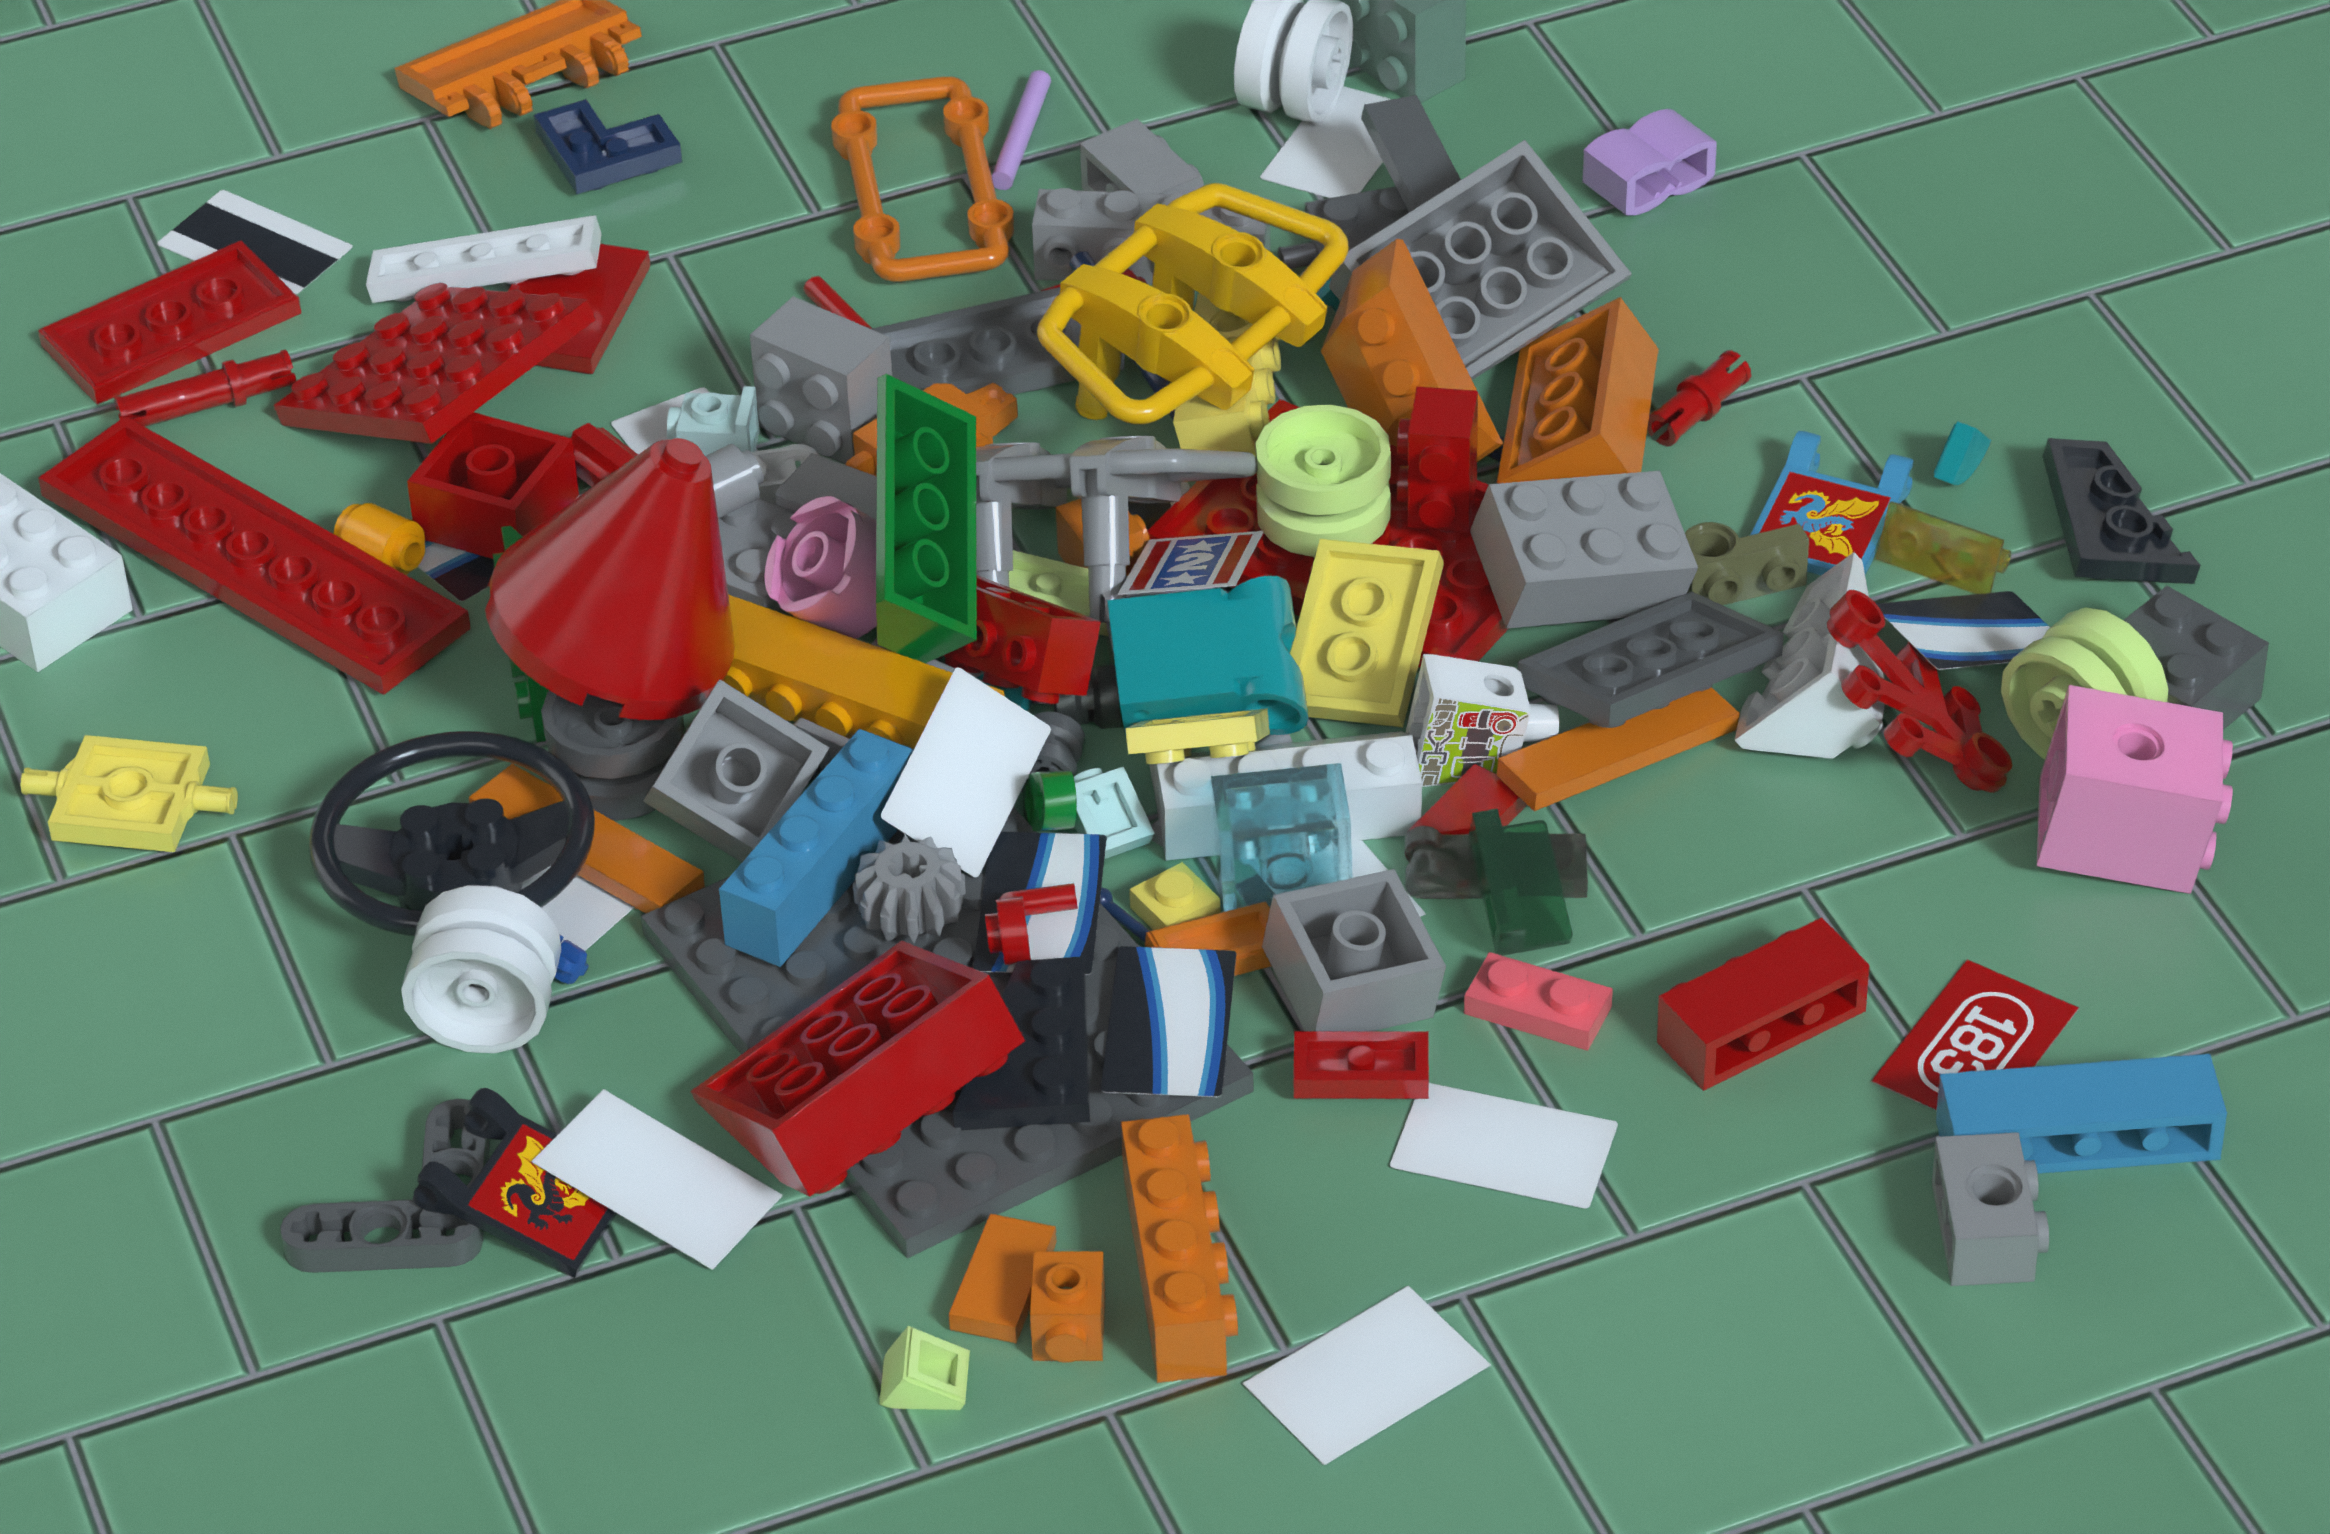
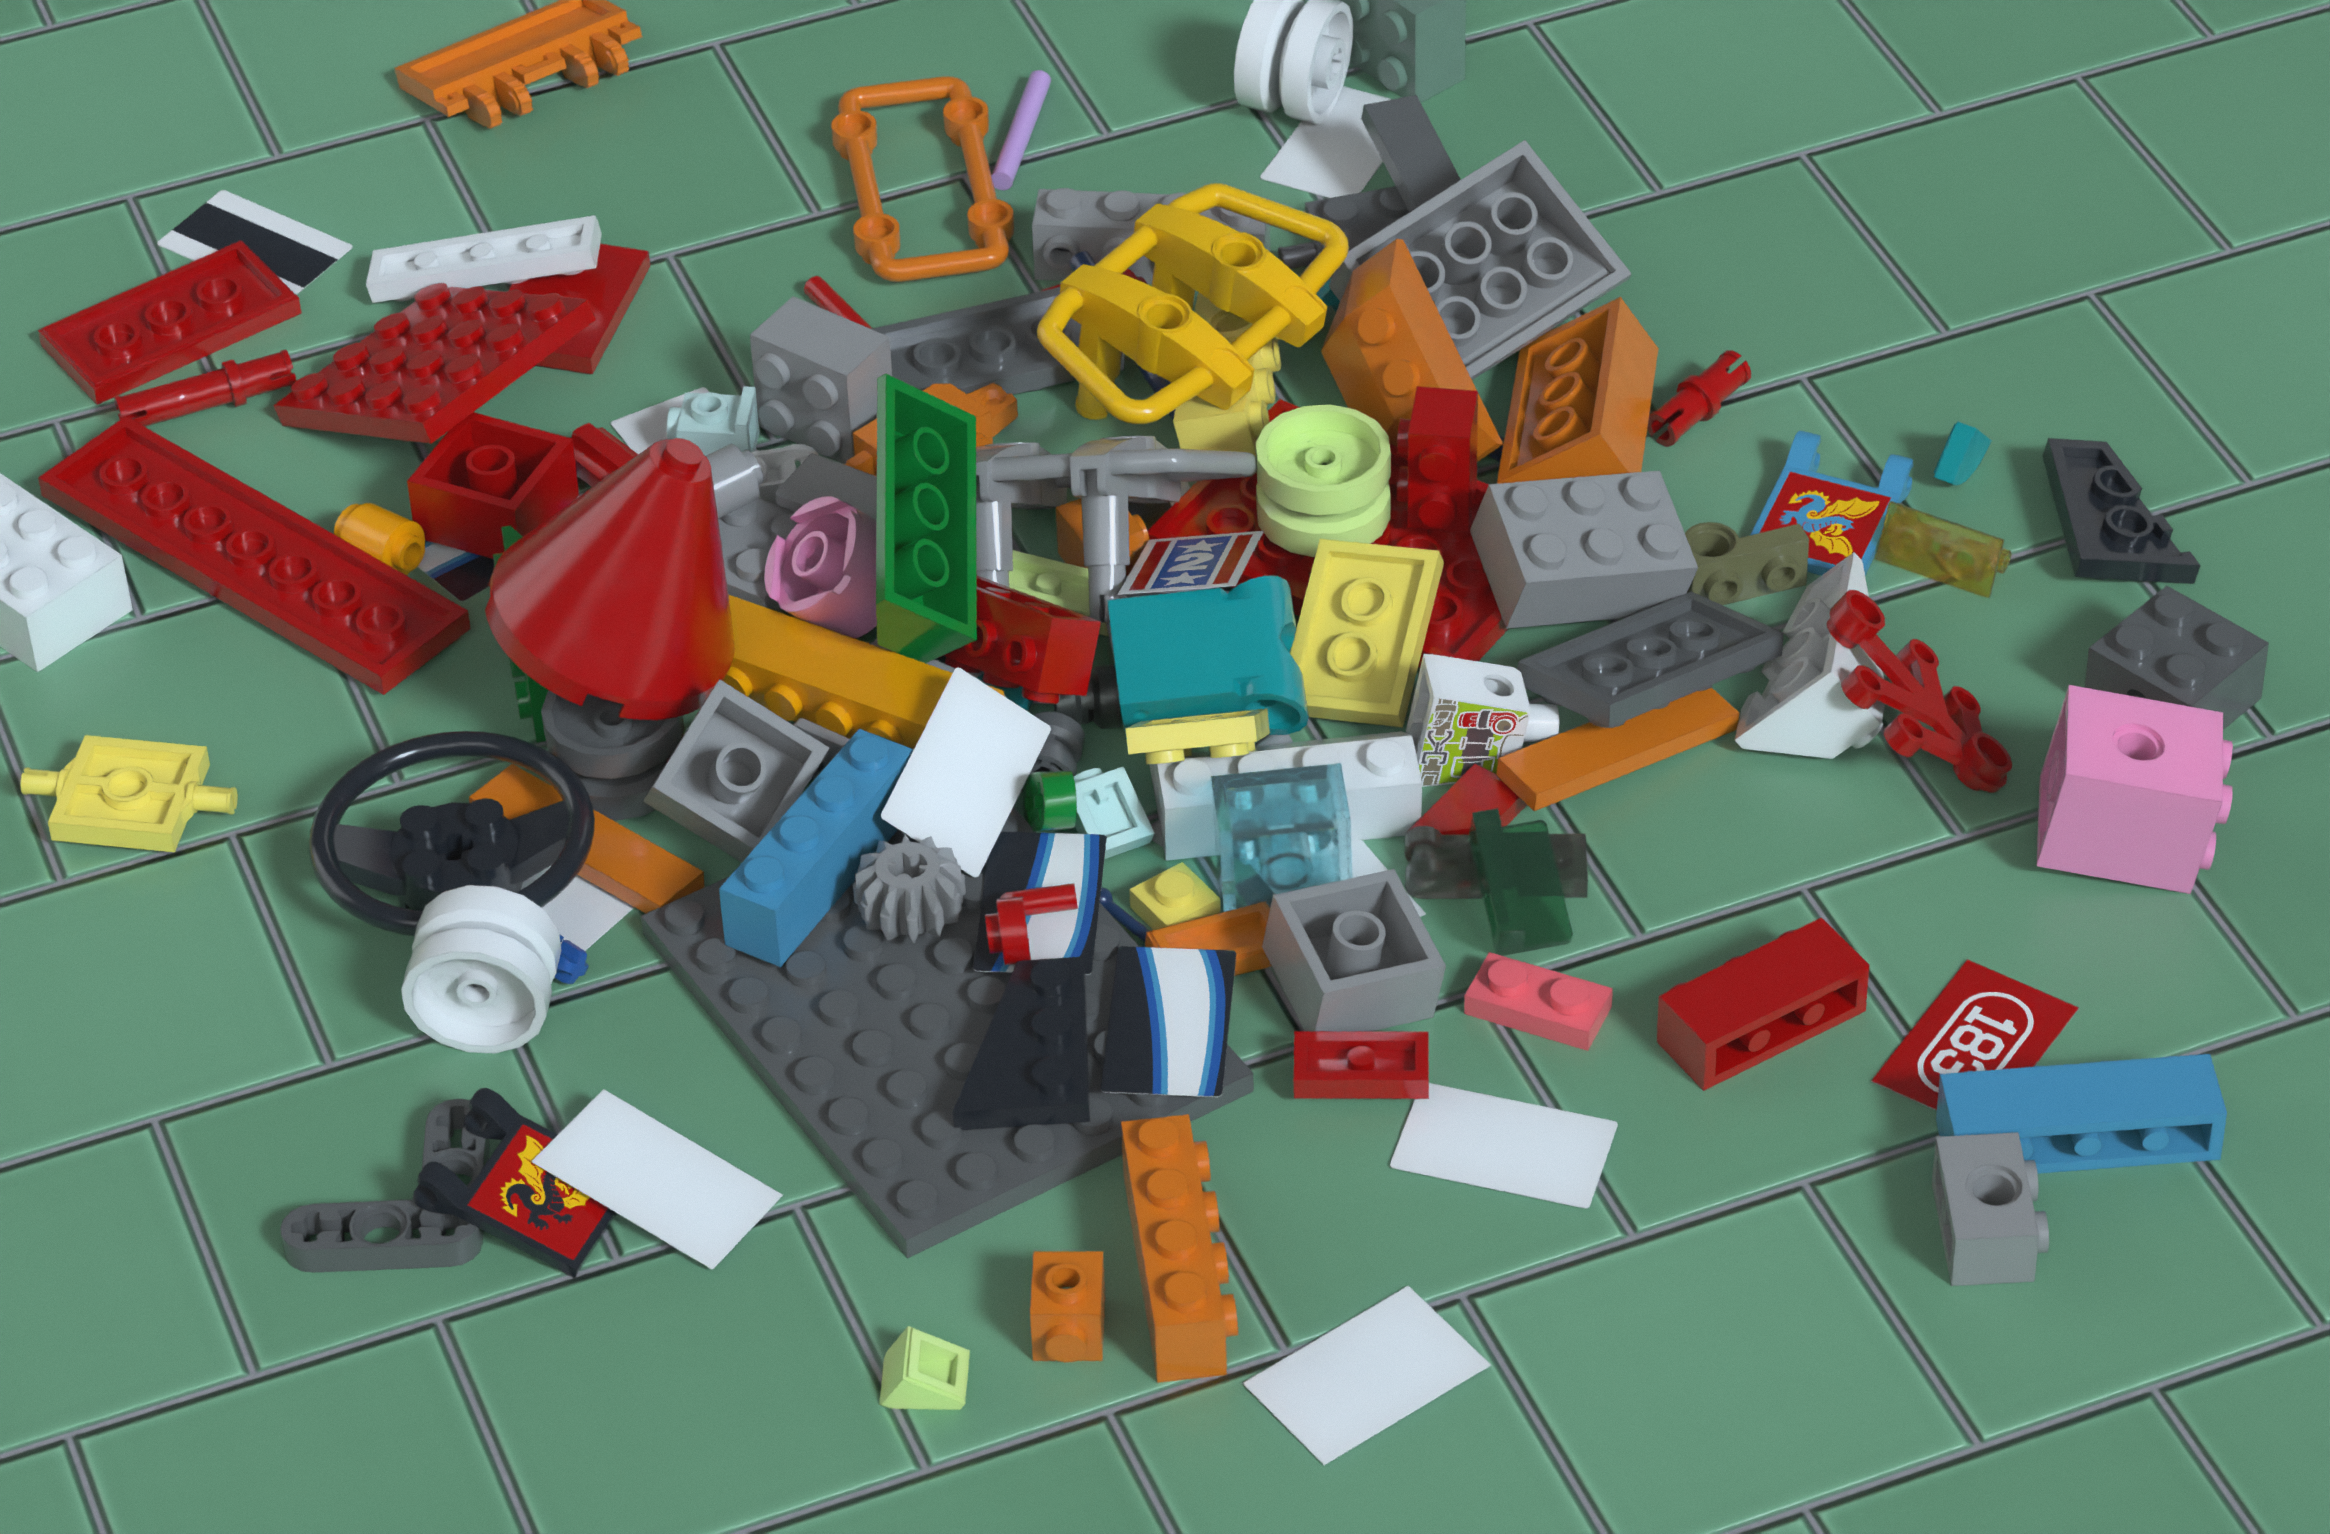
(602, 156): dark blue plate -> none
(861, 1066): red slope -> none
(999, 1279): orange tile -> none
(1135, 162): light grey brick -> none
(1649, 162): lavender brick -> none
(1966, 627): sticker -> none
(2079, 650): yellowish green wheel -> none

